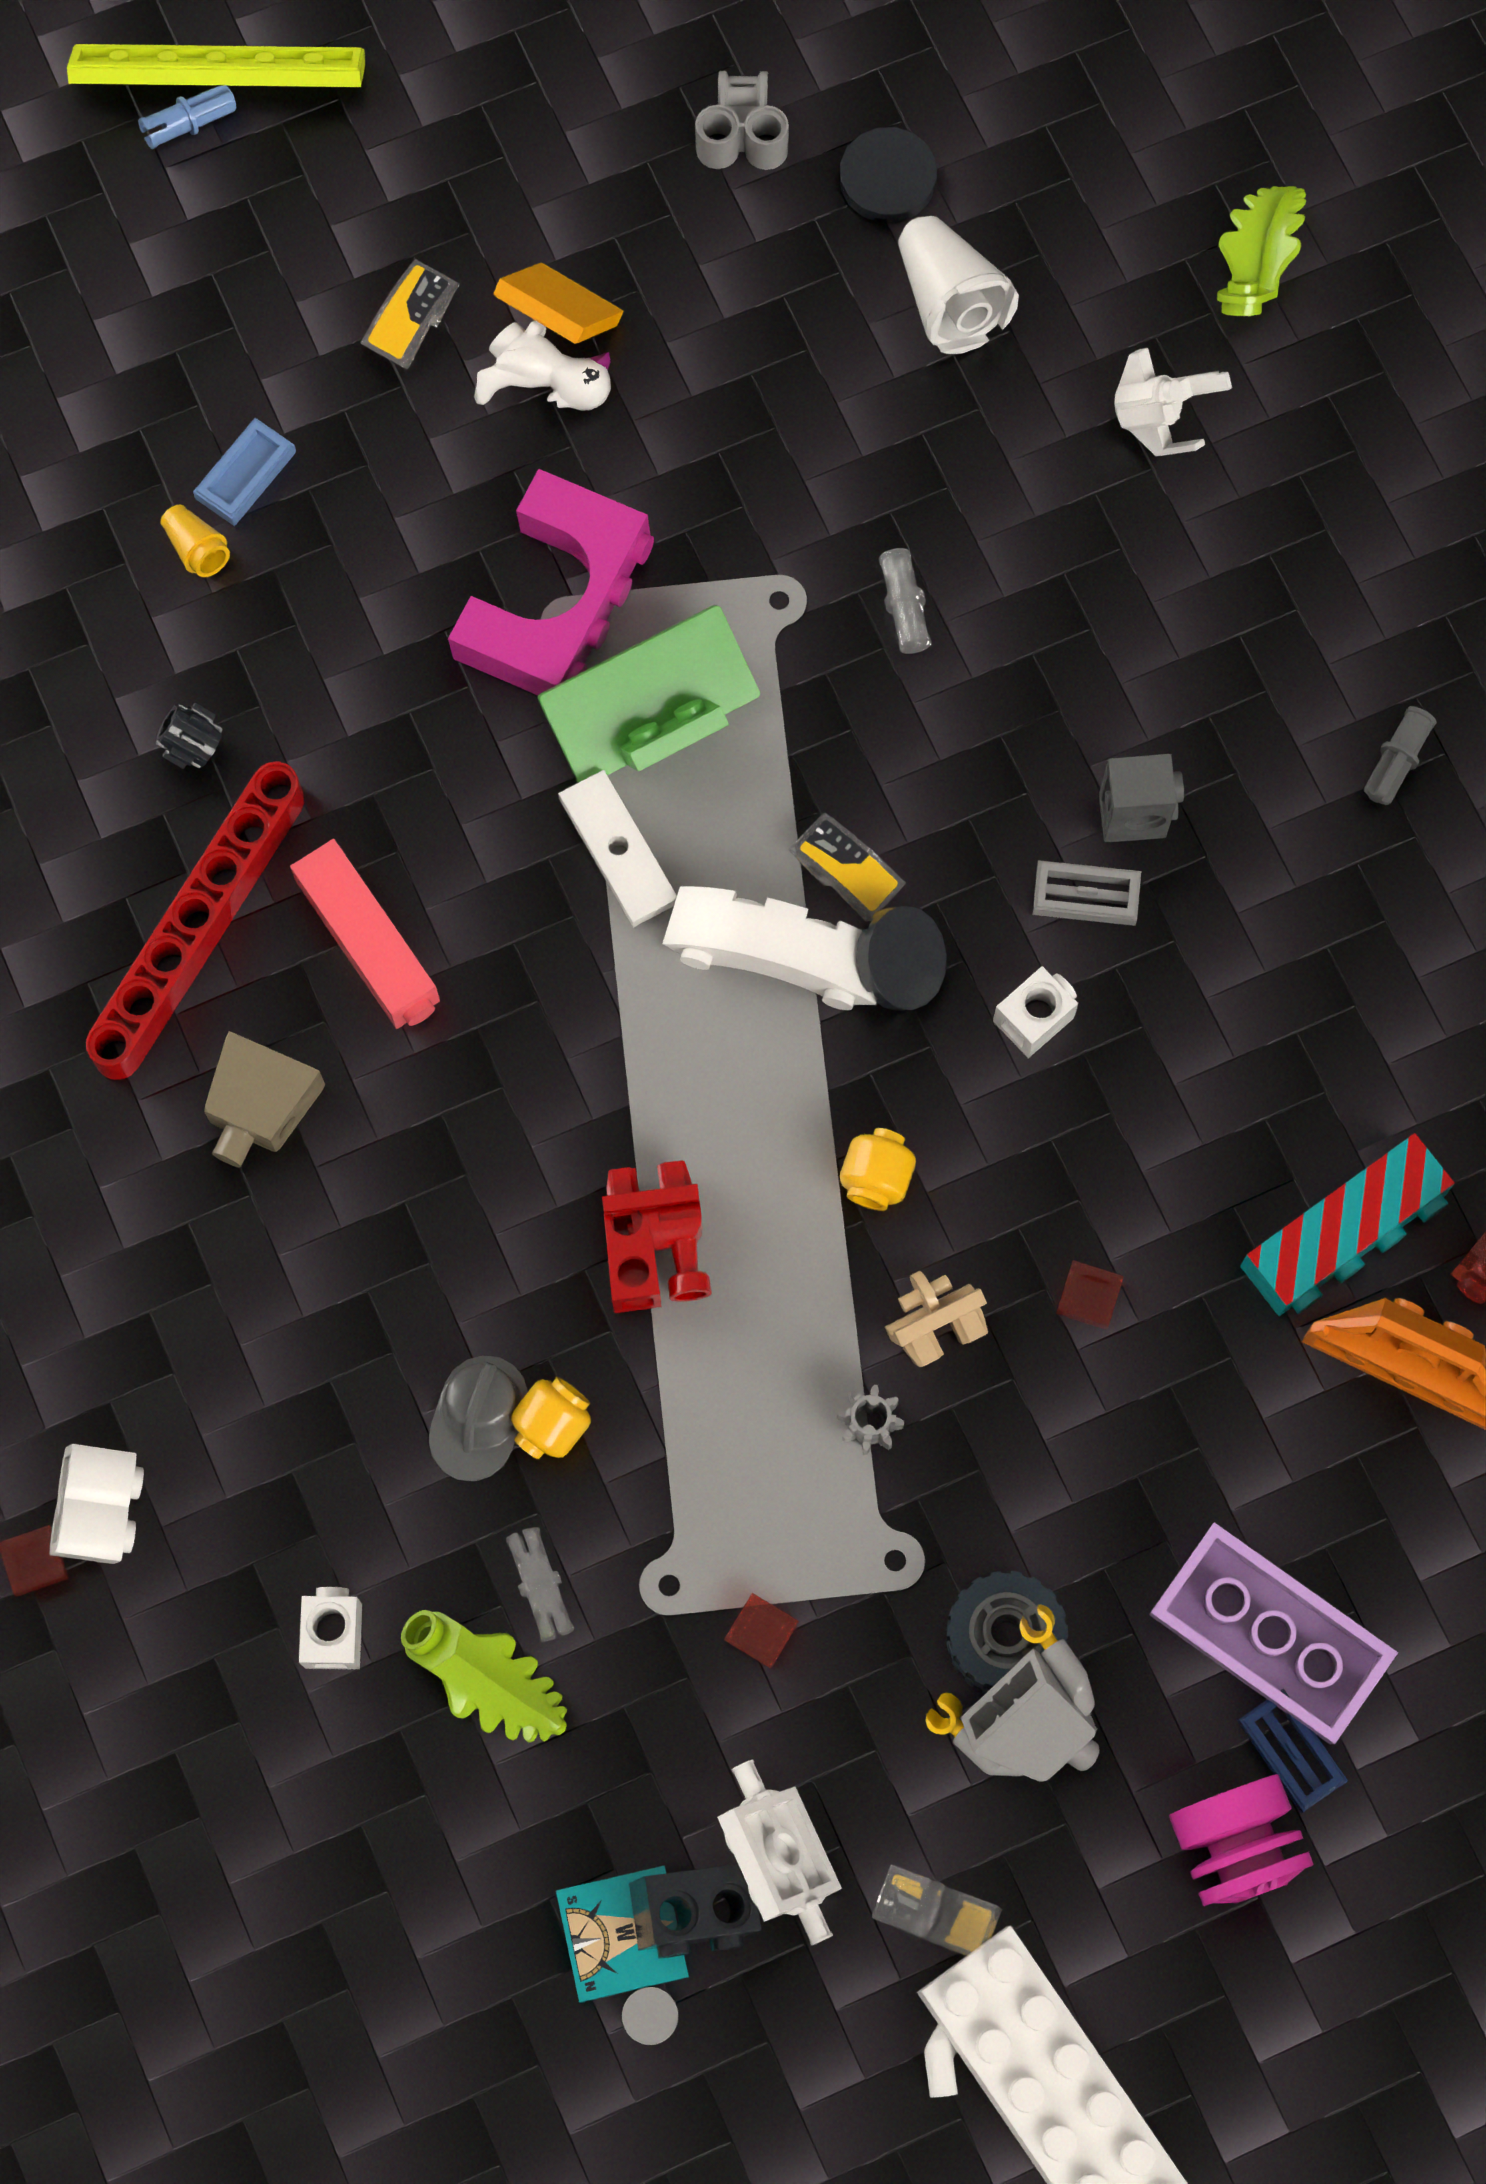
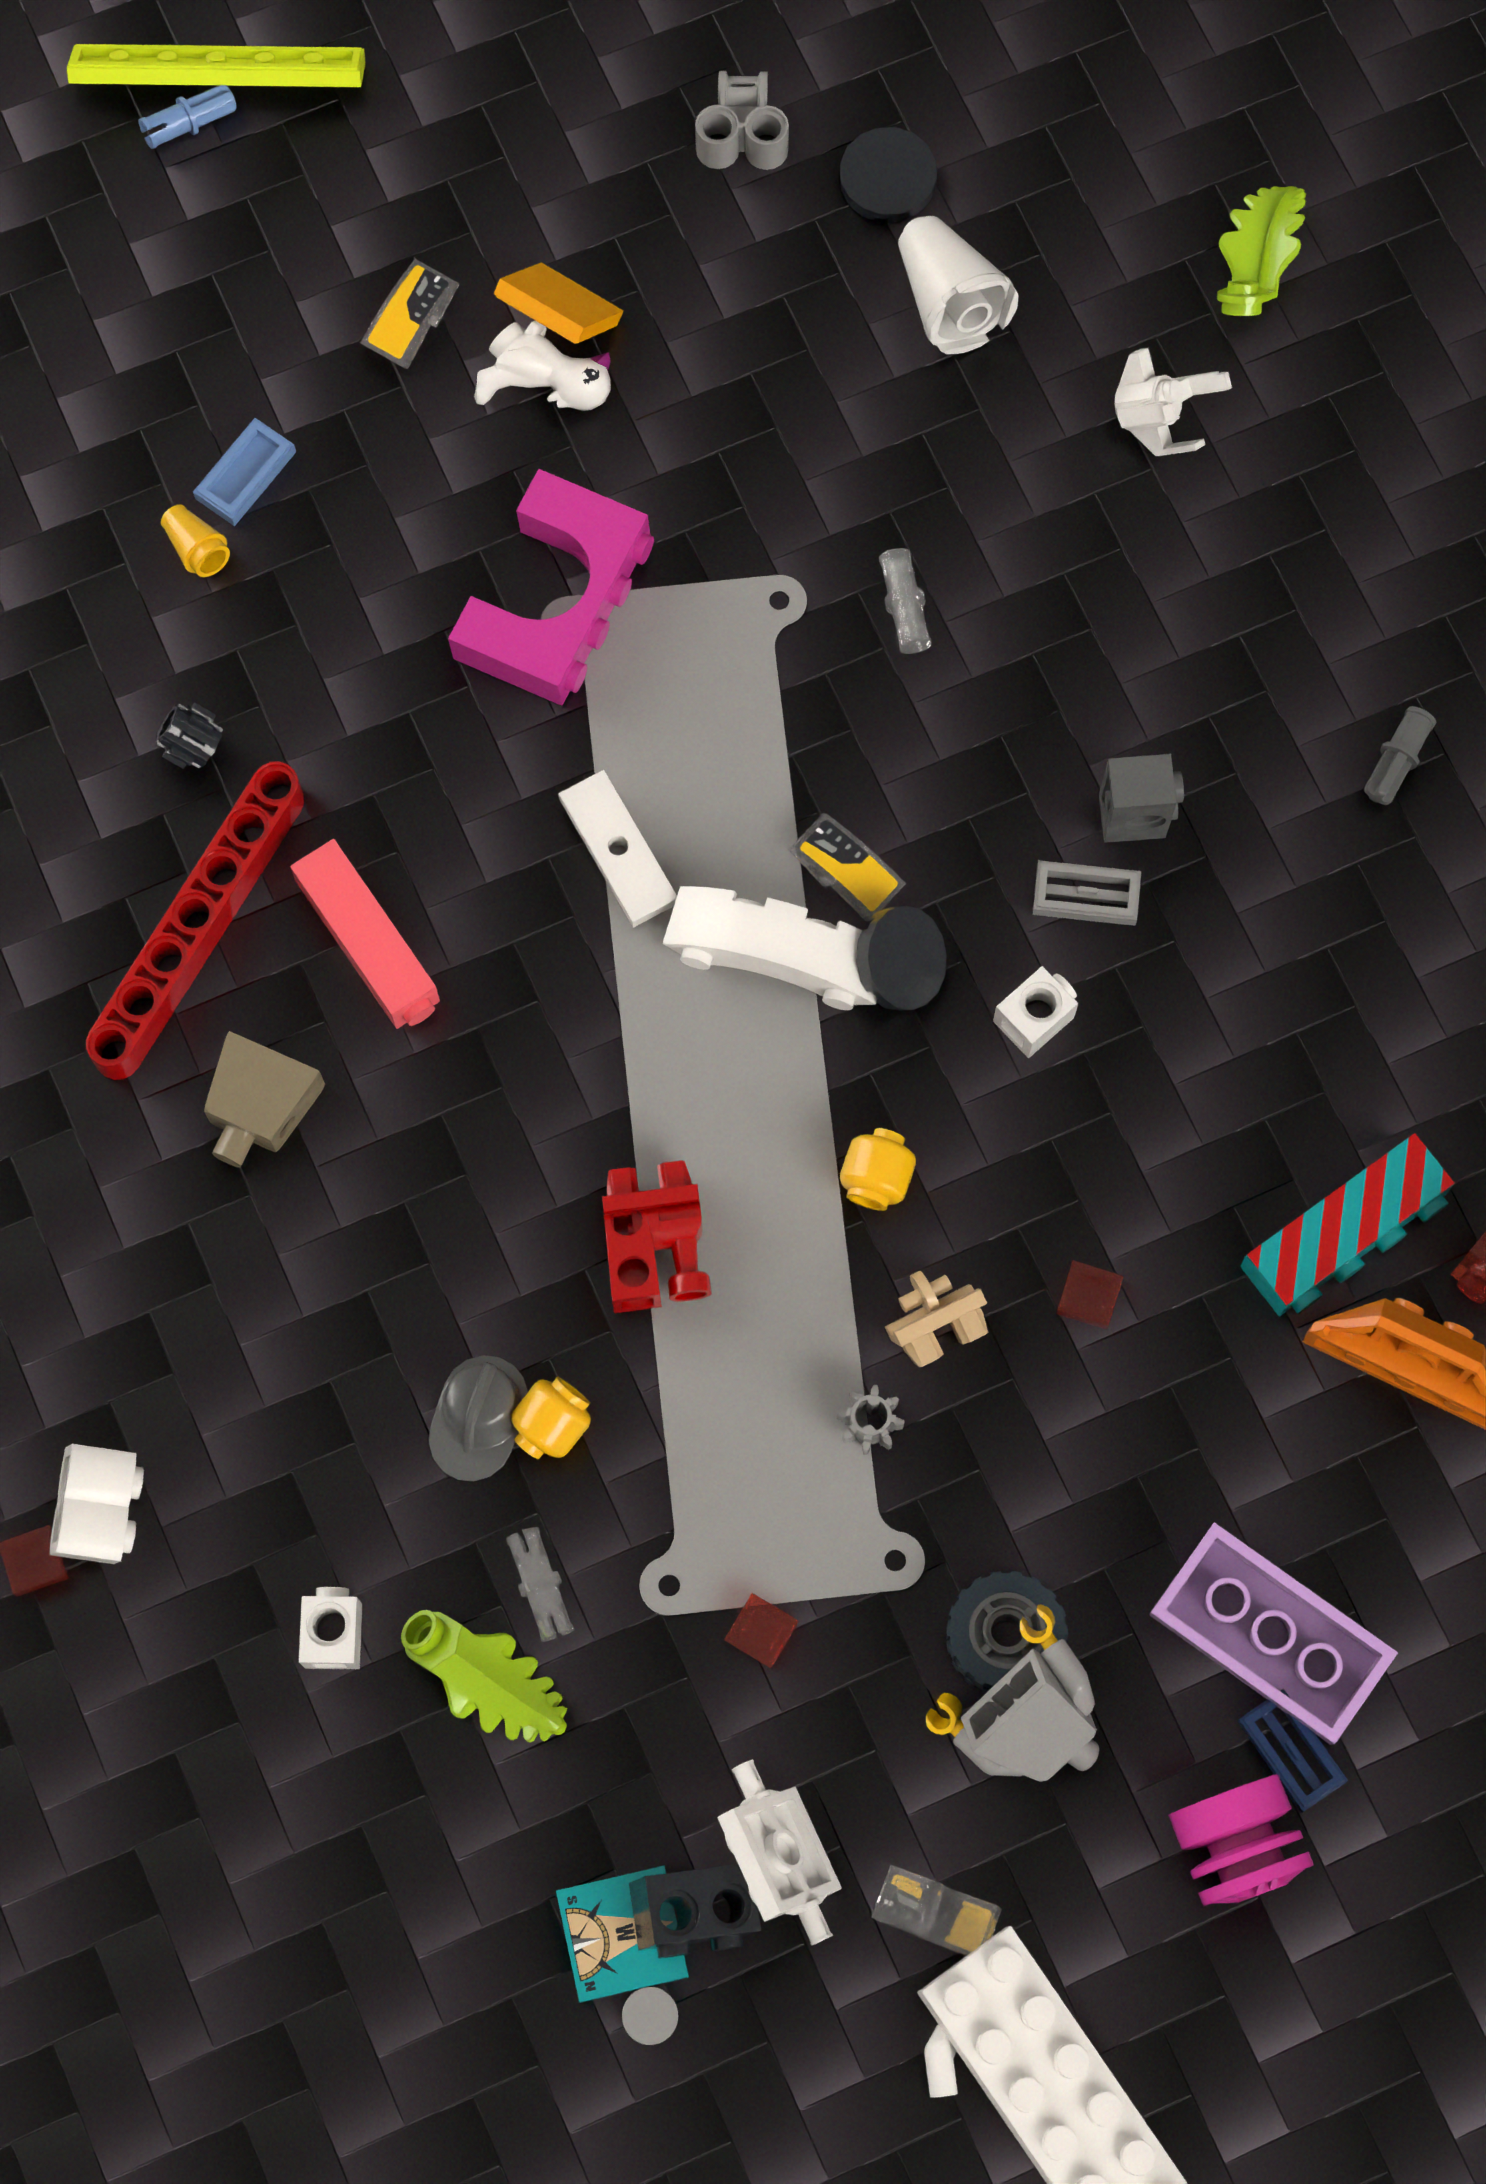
(651, 697): bright green bracket -> none

